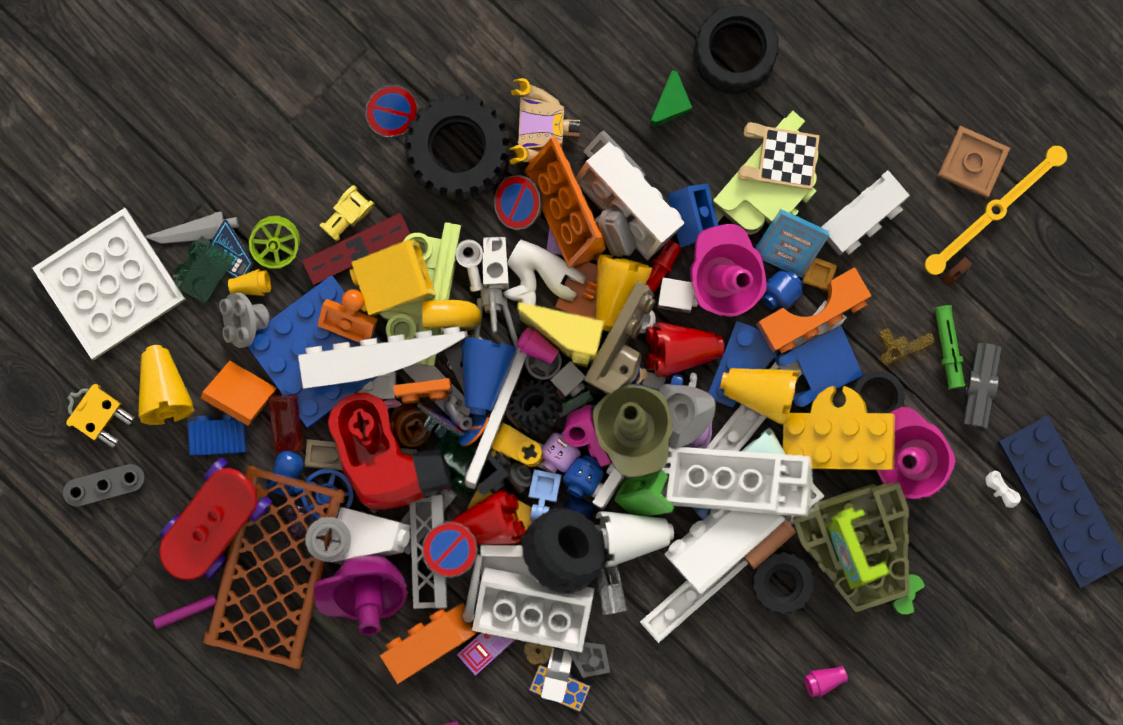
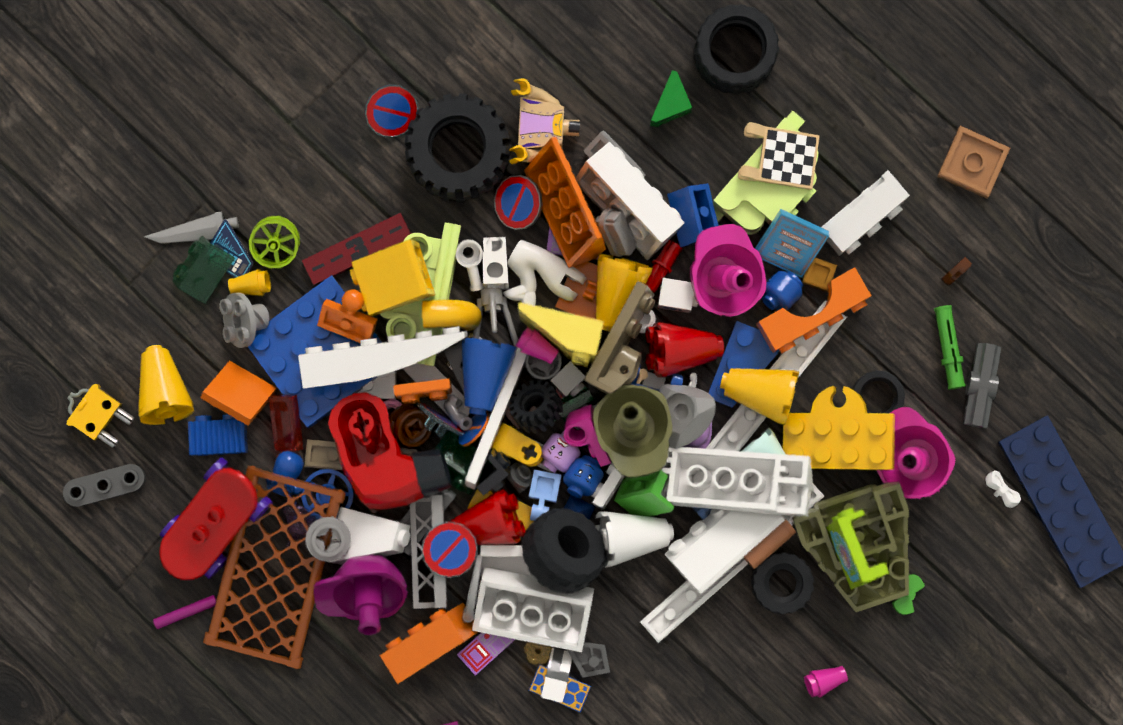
(109, 283): white plate -> none
(347, 213): light yellow connector -> none
(611, 595): clear hinge -> none
(823, 362): blue flag -> none
(902, 346): clear yellow hose -> none
(1054, 157): yellow piece -> none

